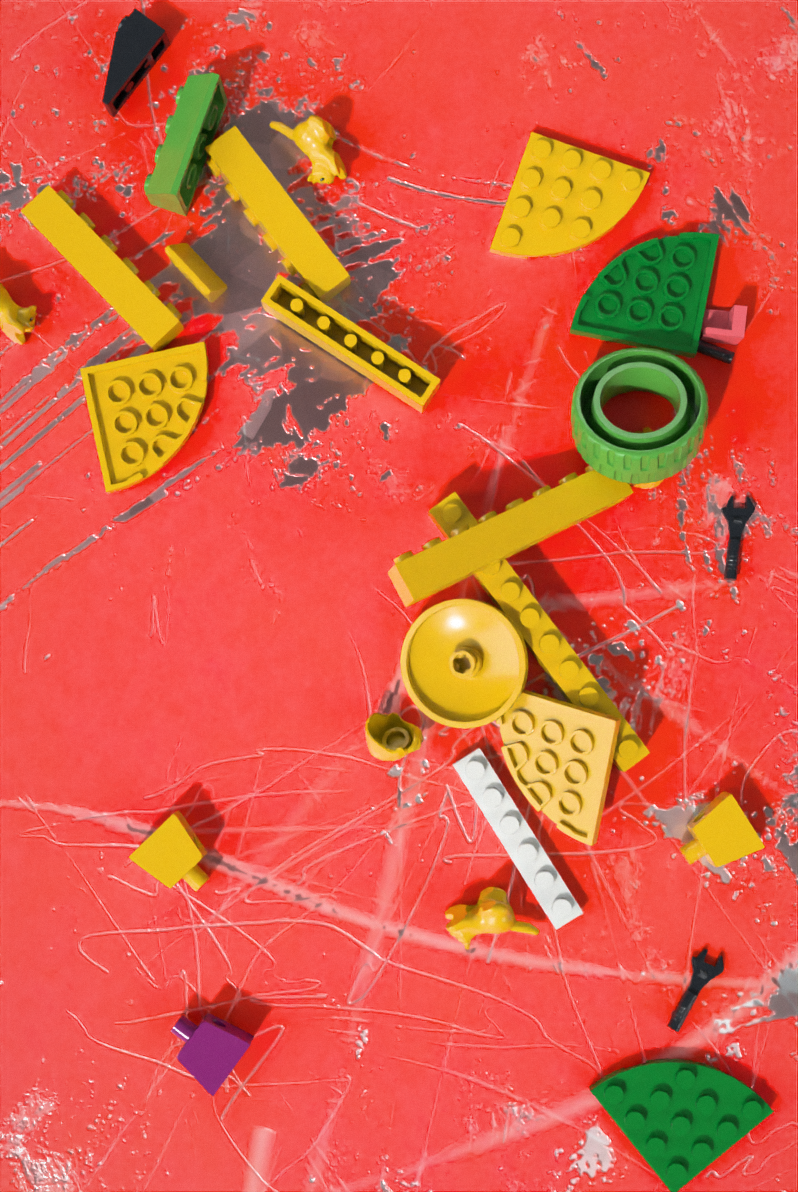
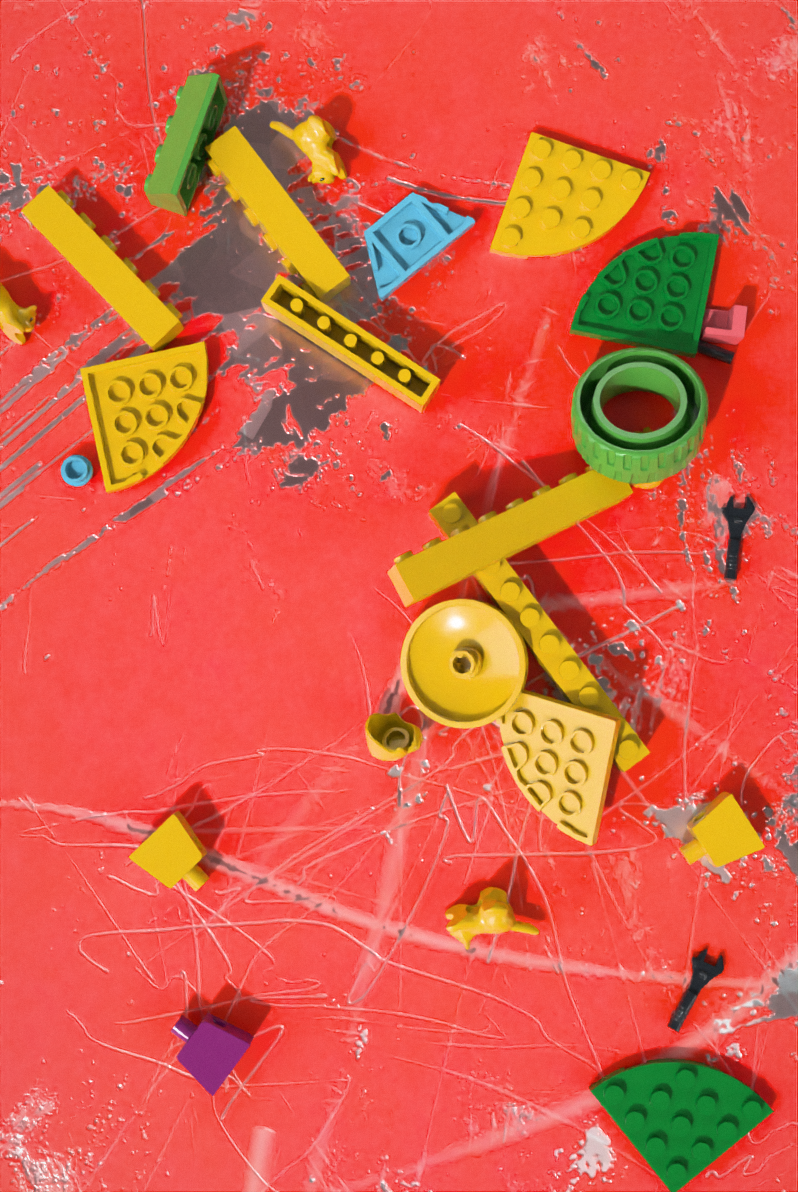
(76, 470): none -> medium azure plate
(134, 53): black slope -> none
(196, 271): yellow slope -> none
(410, 239): none -> medium azure wing
(517, 838): white plate -> none

